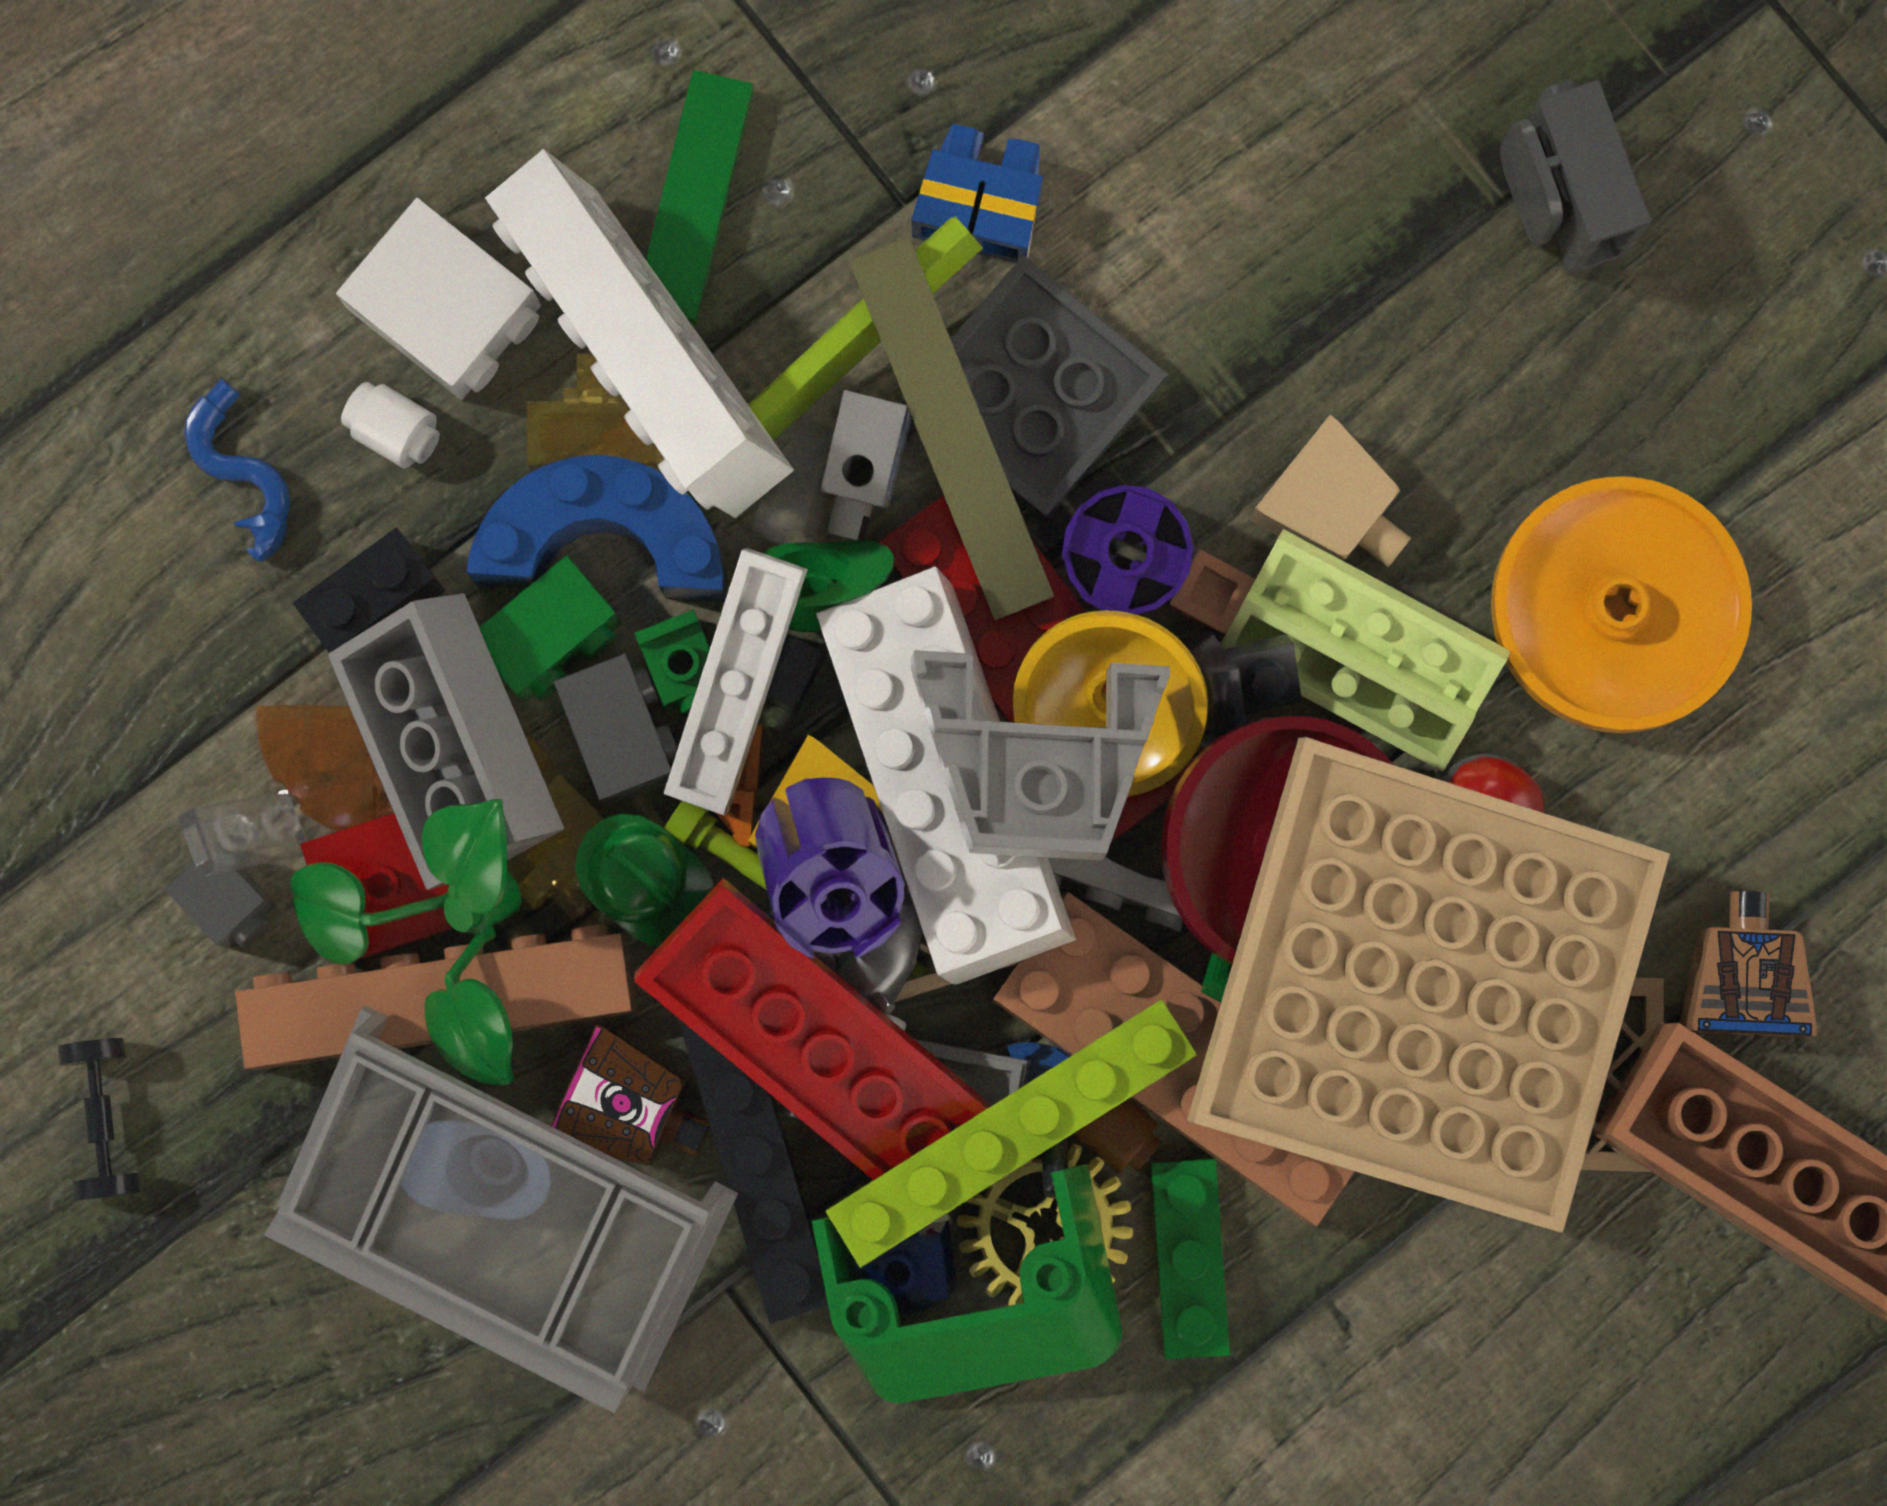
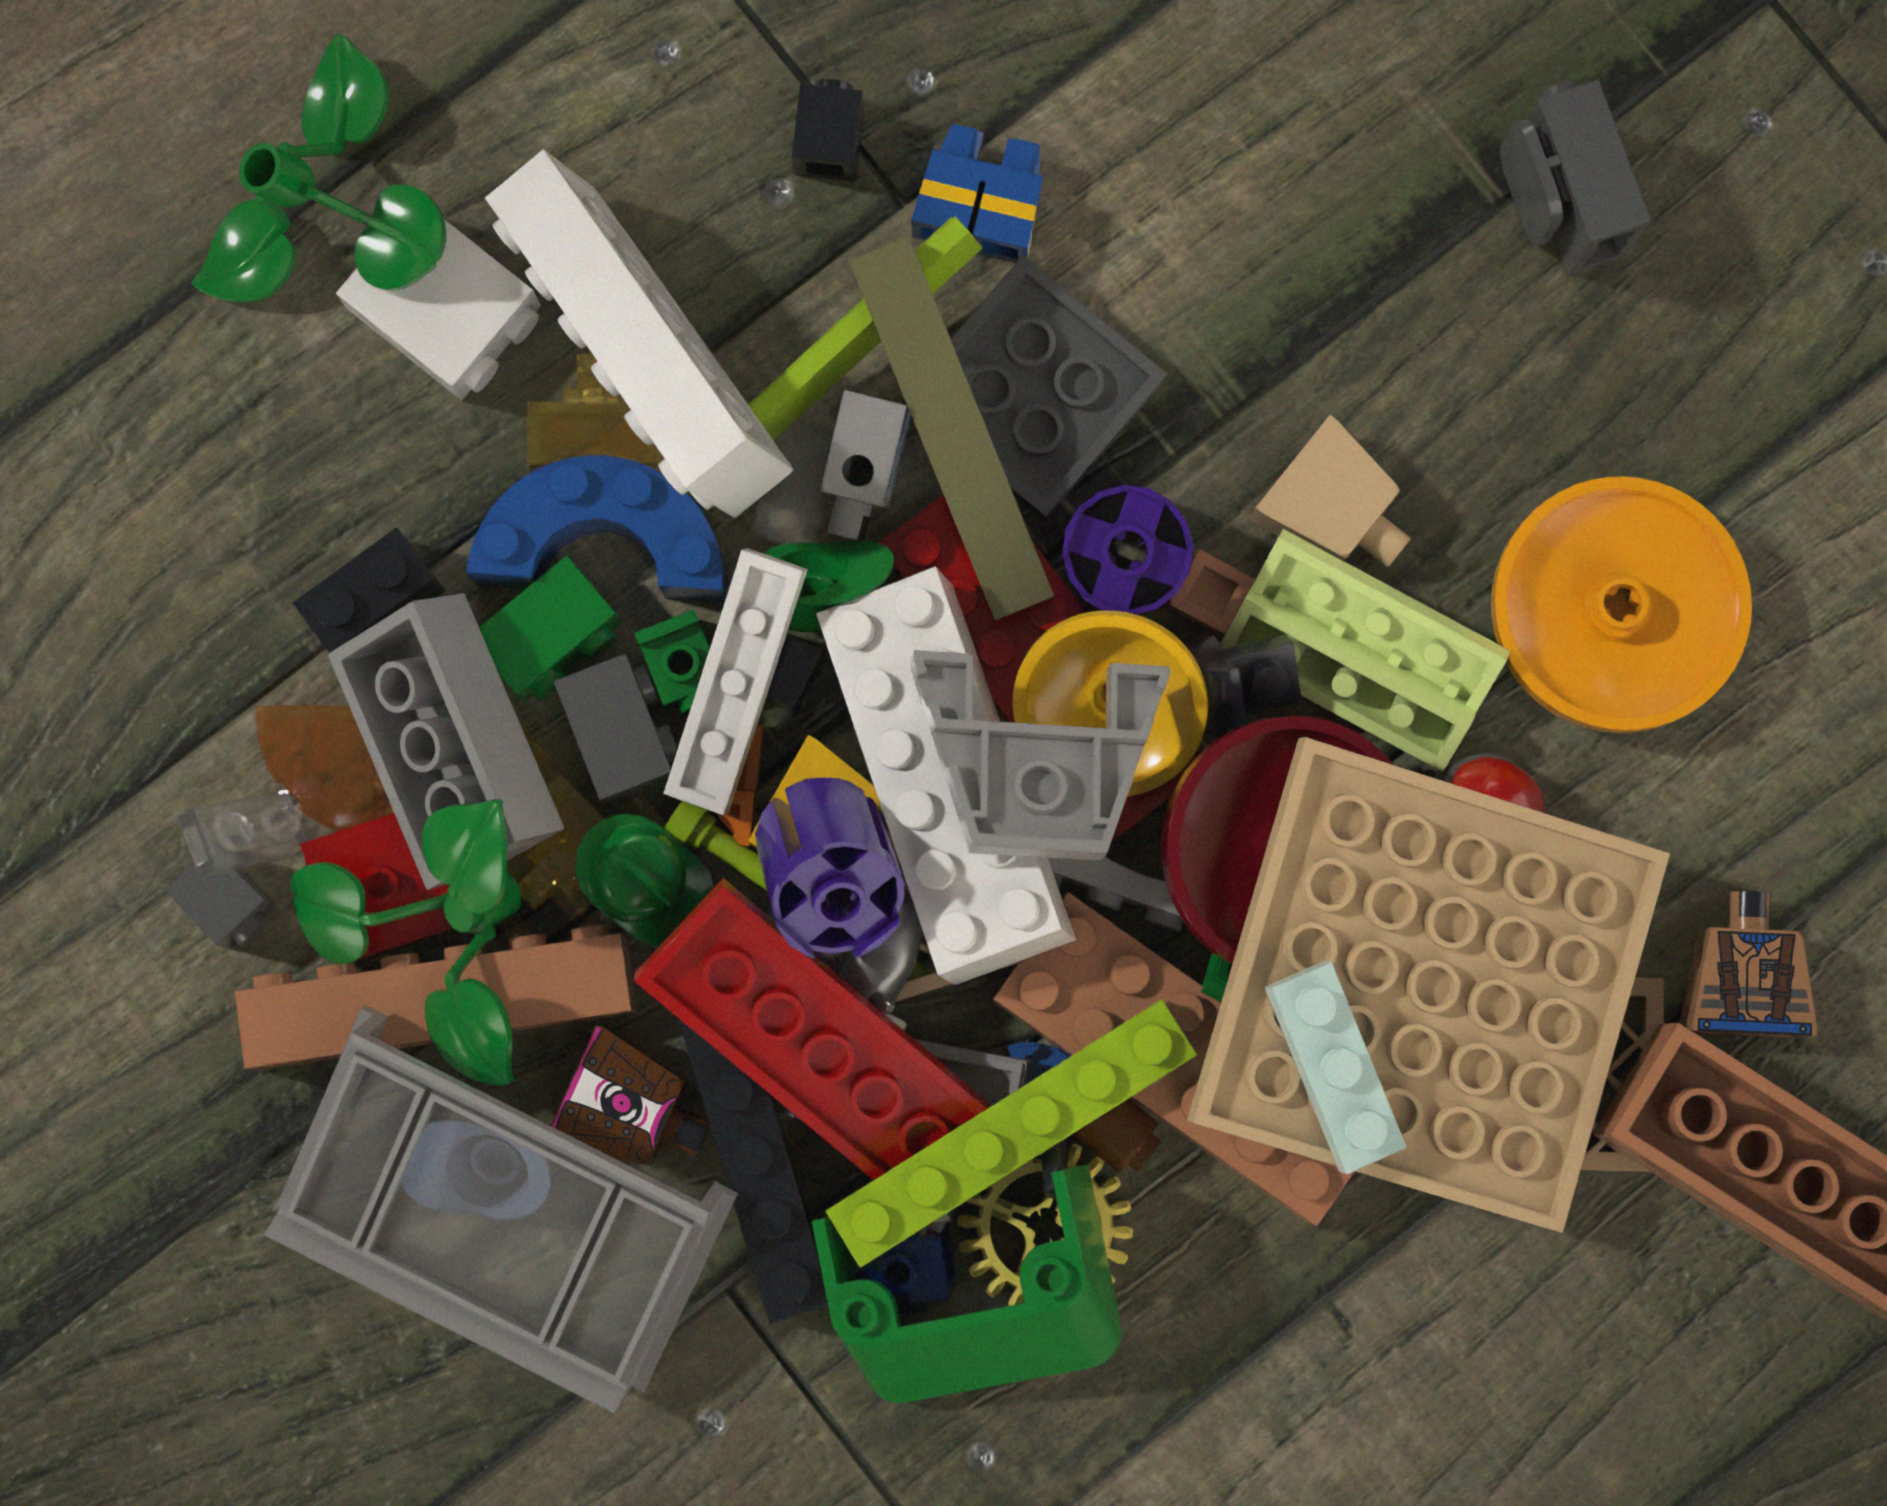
(99, 1118): black wheel -> none
(200, 425): blue animal -> none
(390, 424): white brick -> none
(402, 237): none -> green plant
(698, 186): green tile -> none
(828, 130): none -> black brick
(1189, 1259): green plate -> none
(1335, 1067): none -> light aqua plate

